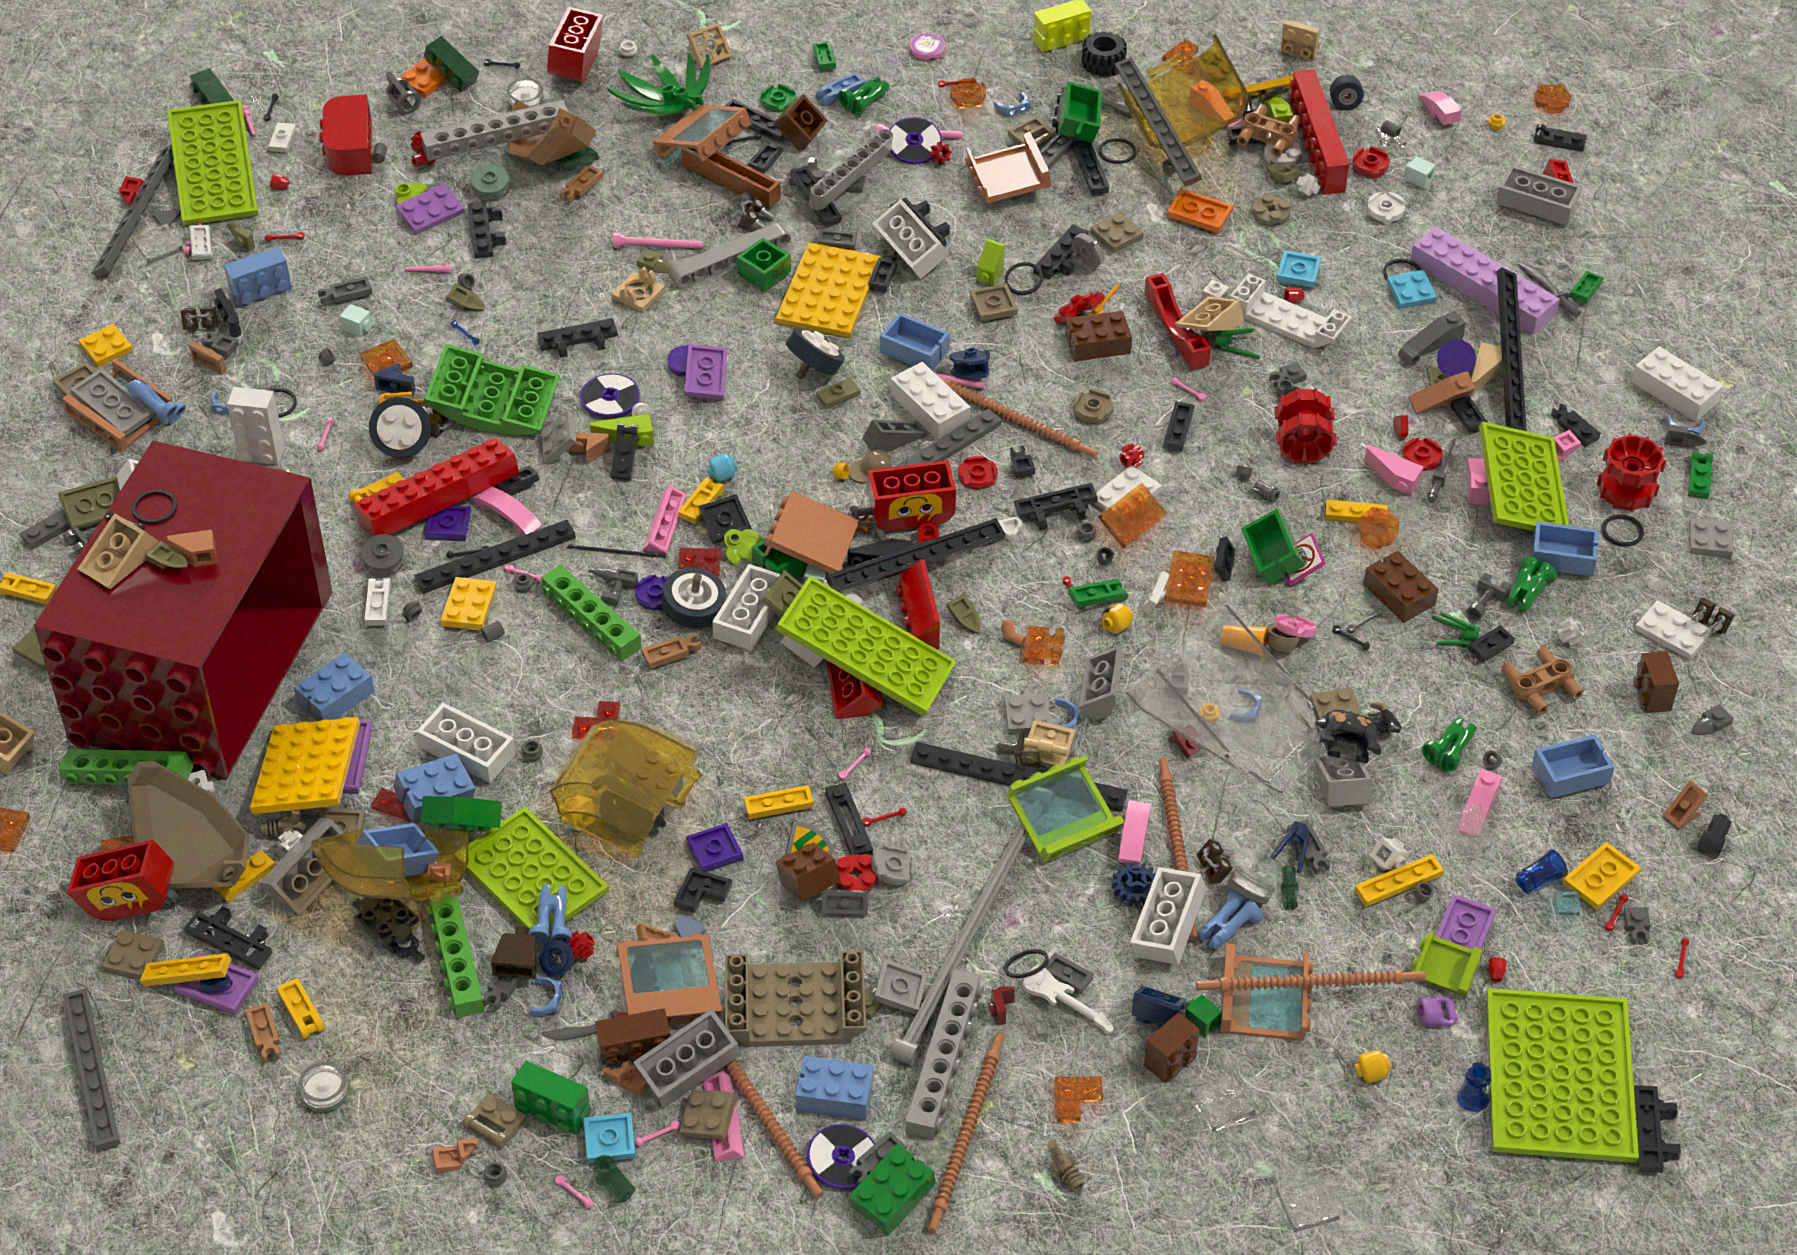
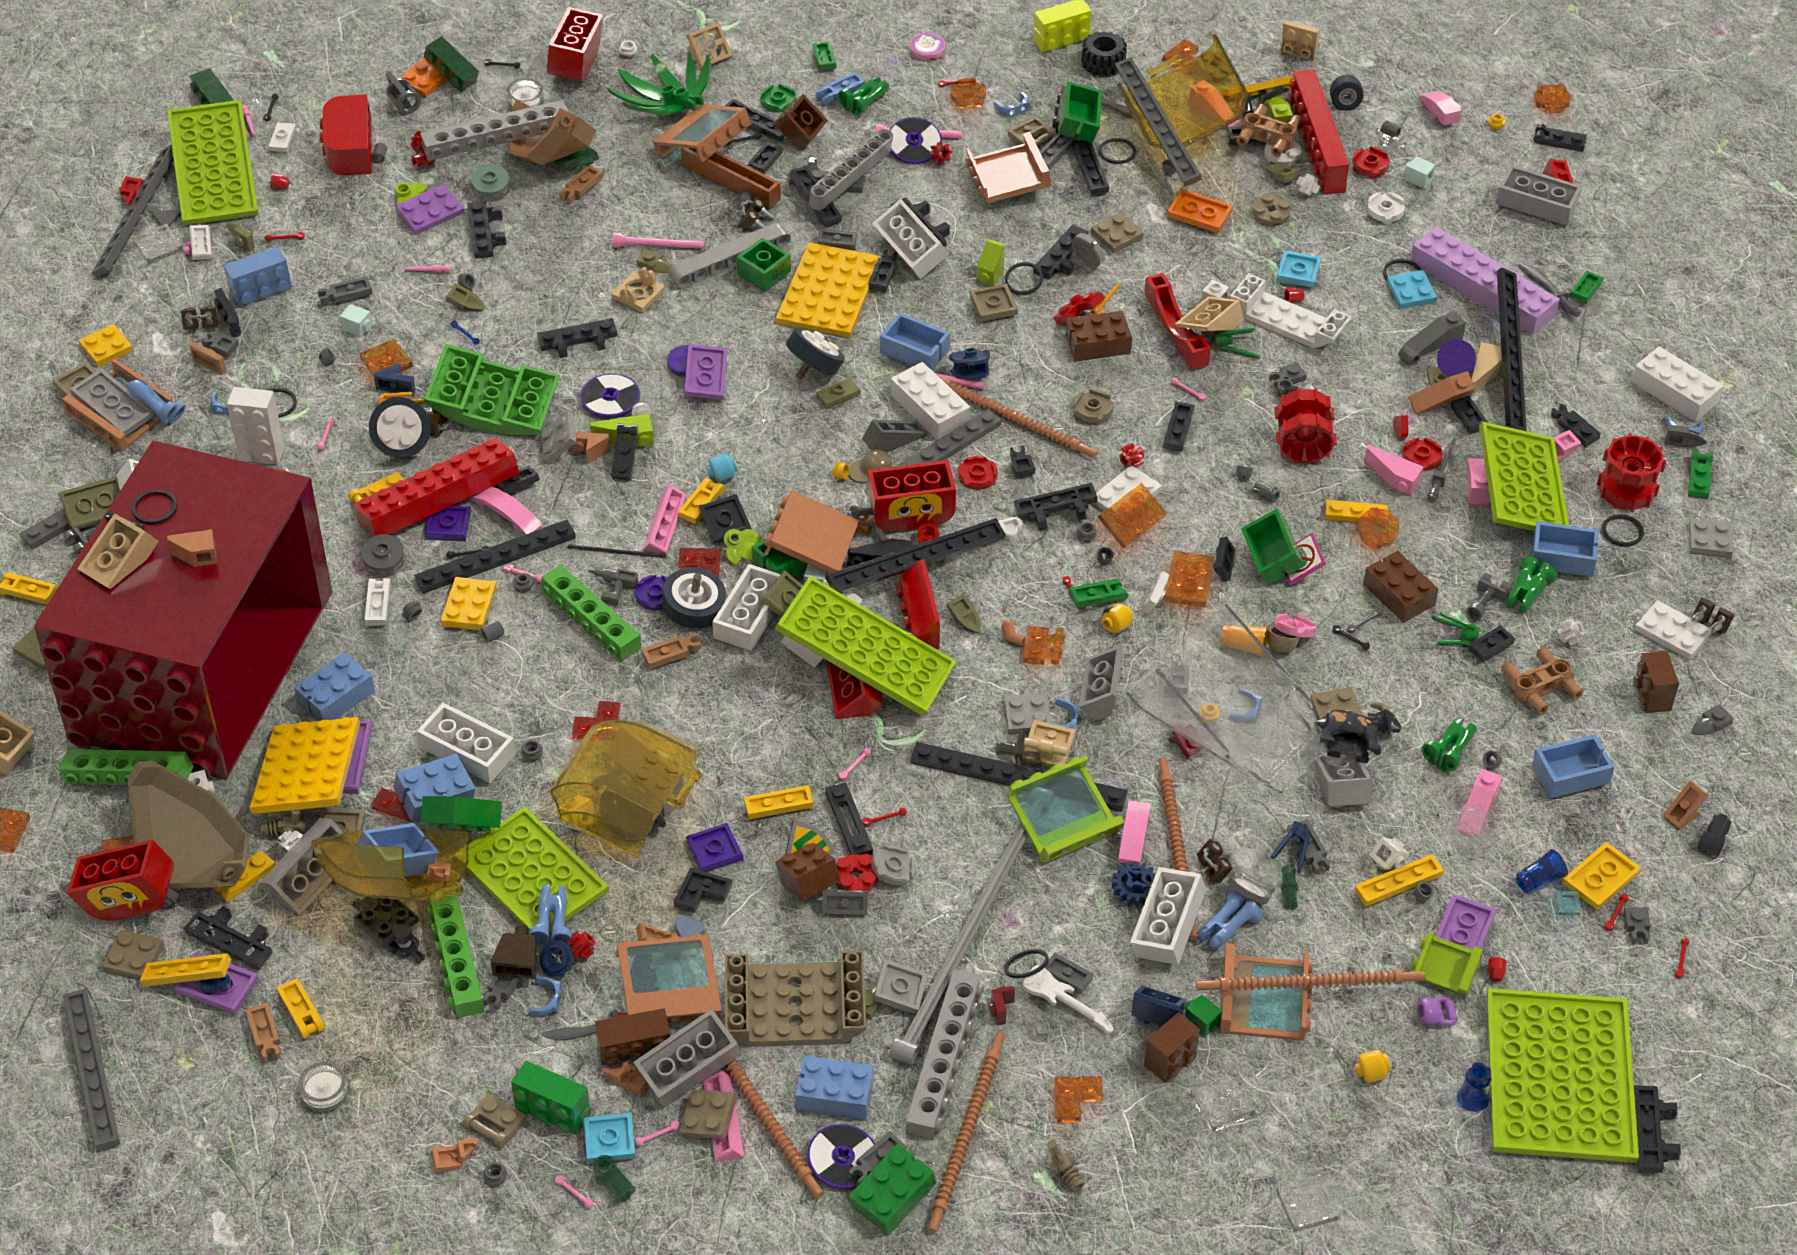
(166, 556): olive plate -> none

